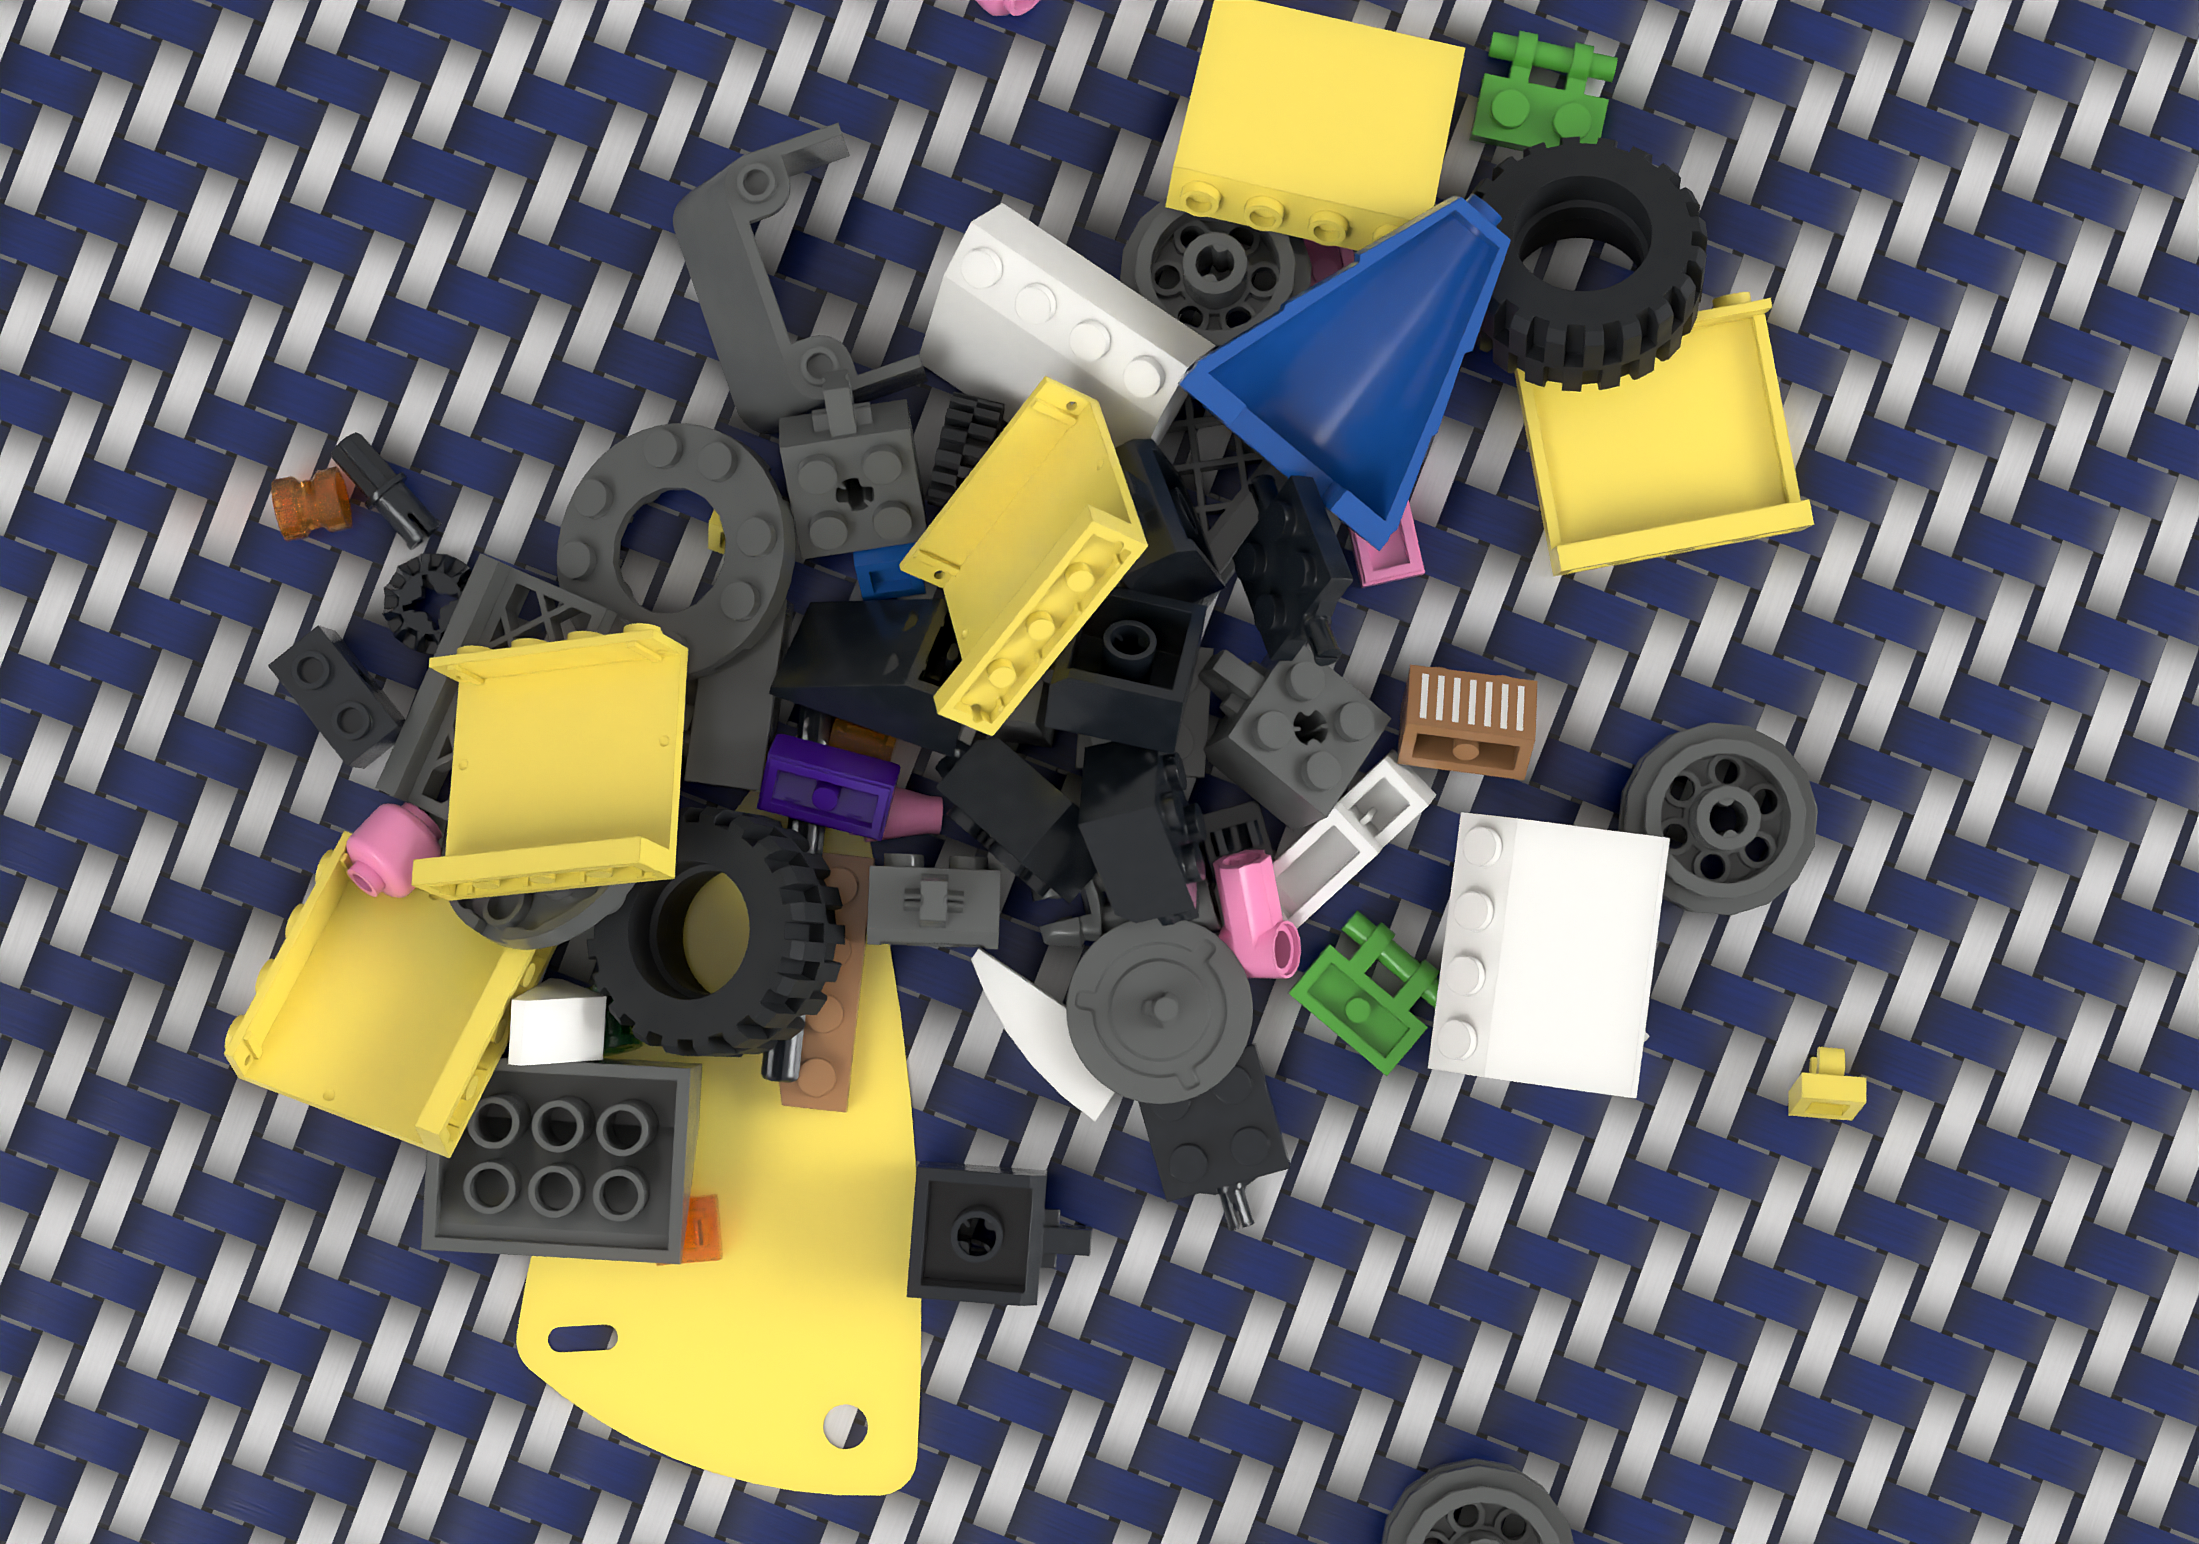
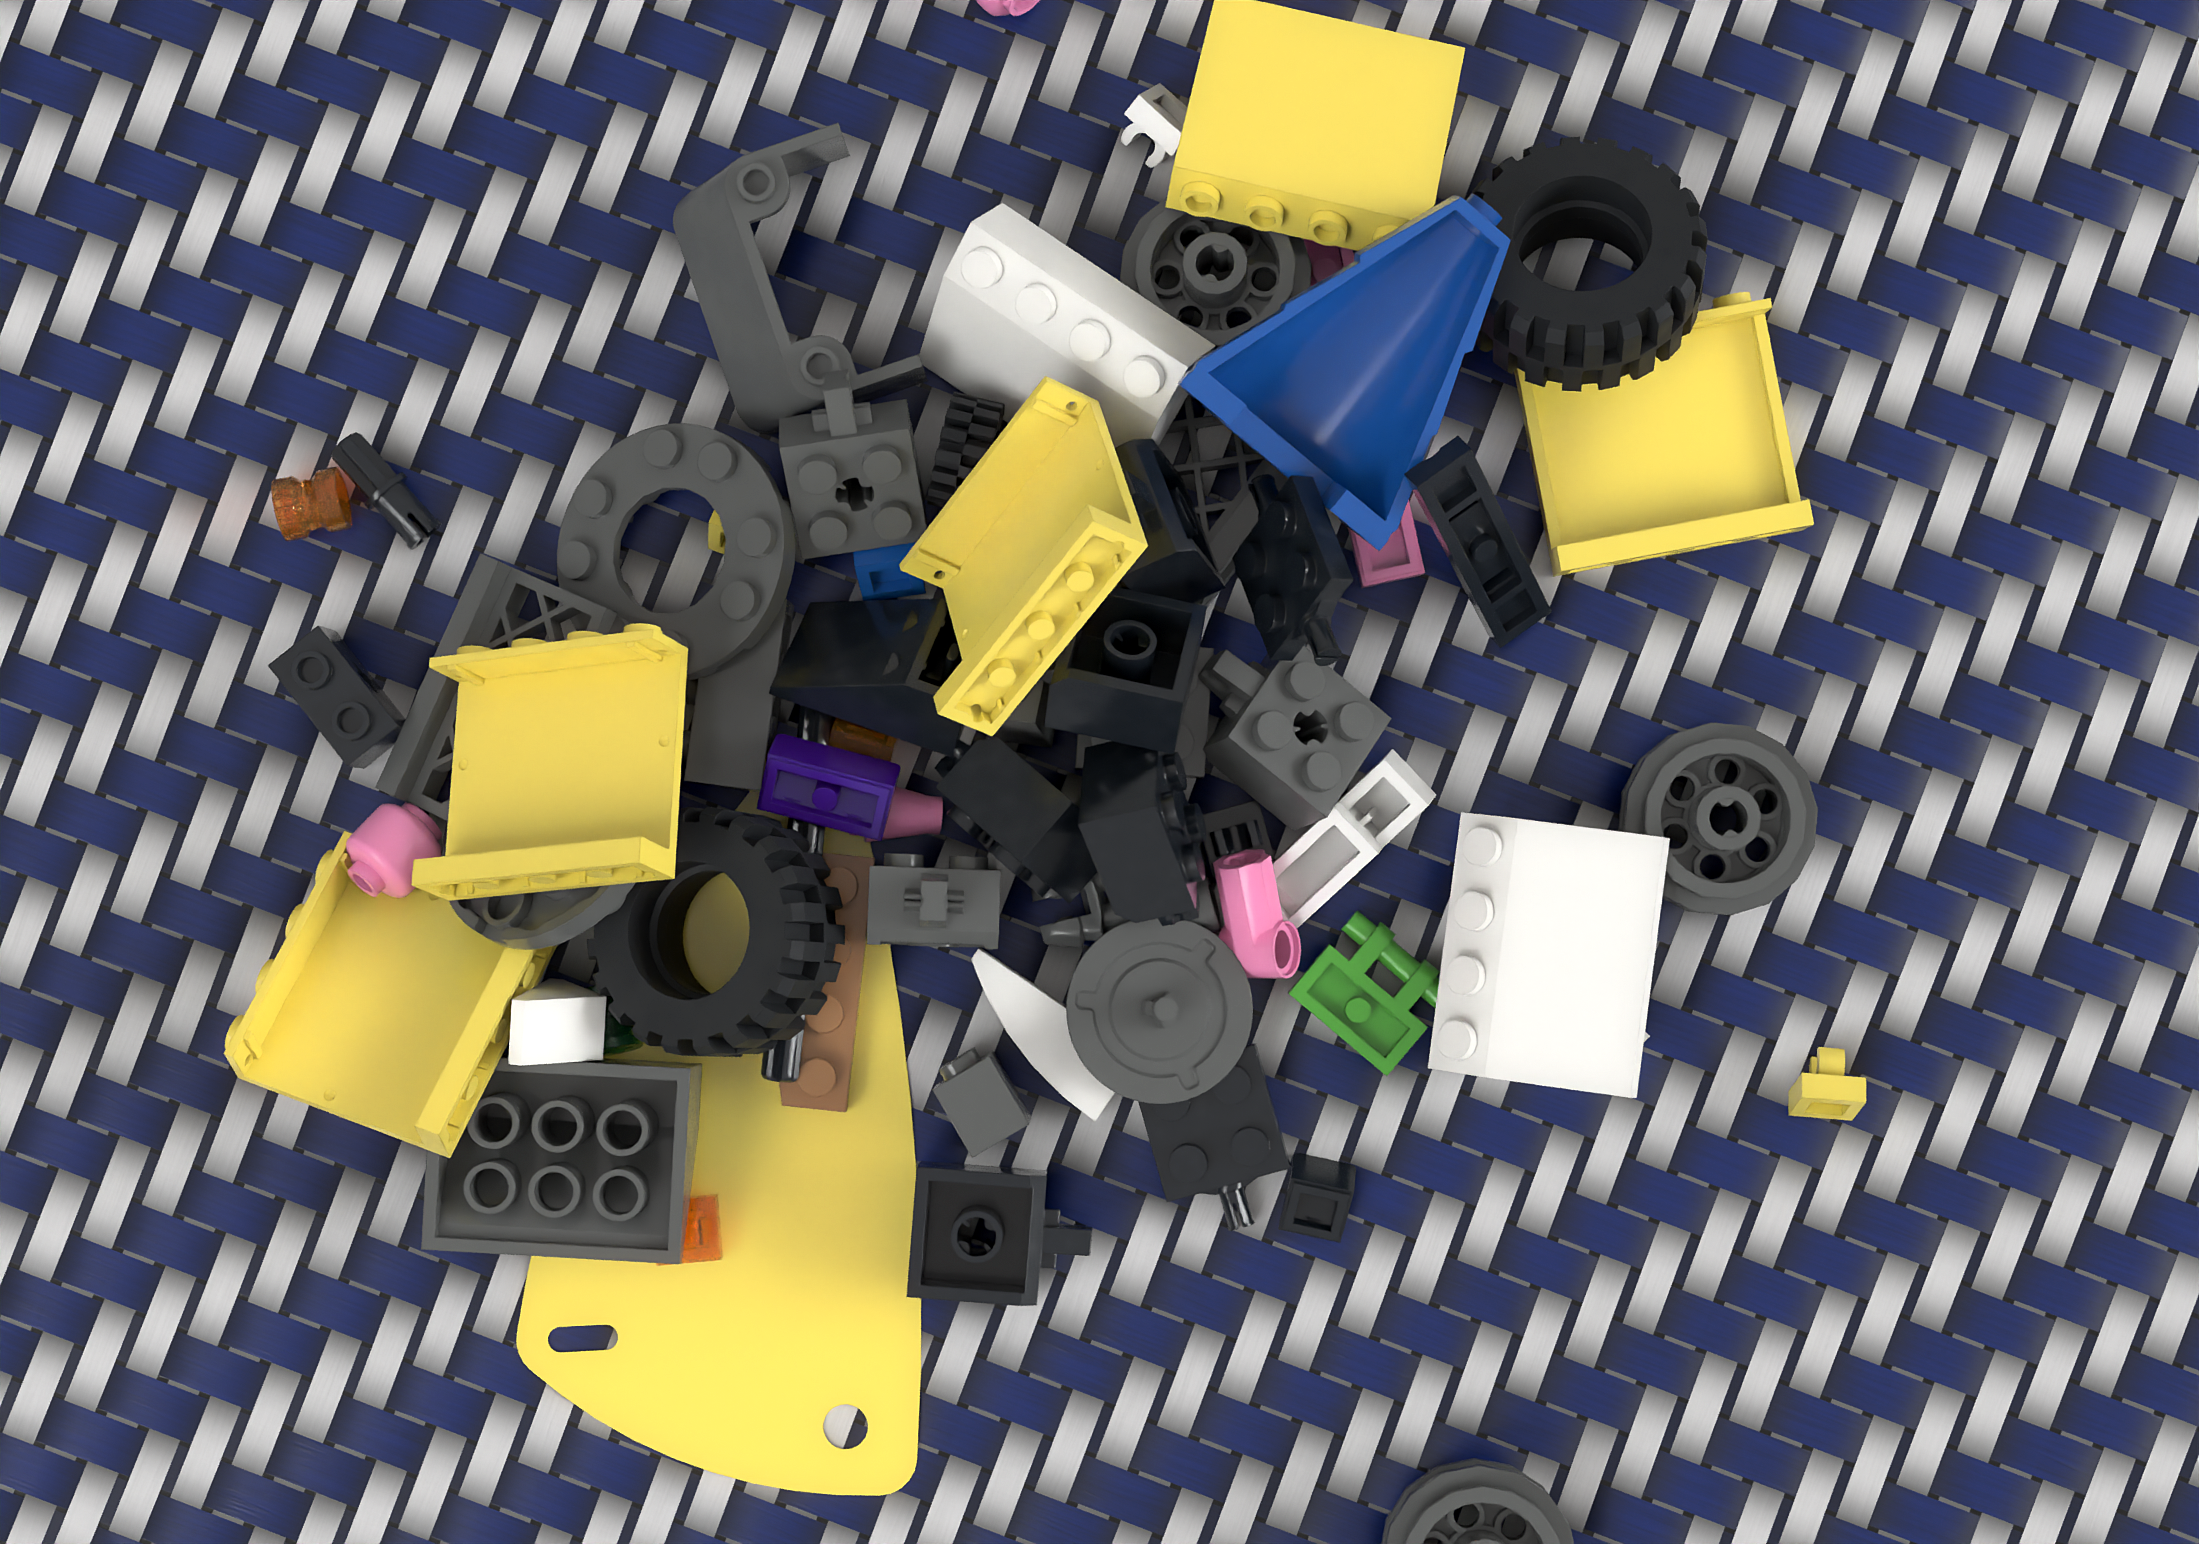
(408, 587): black gear -> none
(980, 1100): none -> dark grey brick
(1160, 117): none -> white tile
(1317, 1197): none -> black slope
(1467, 722): medium nougat brick -> none
(1478, 541): none -> black hinge
(1523, 113): bright green plate -> none

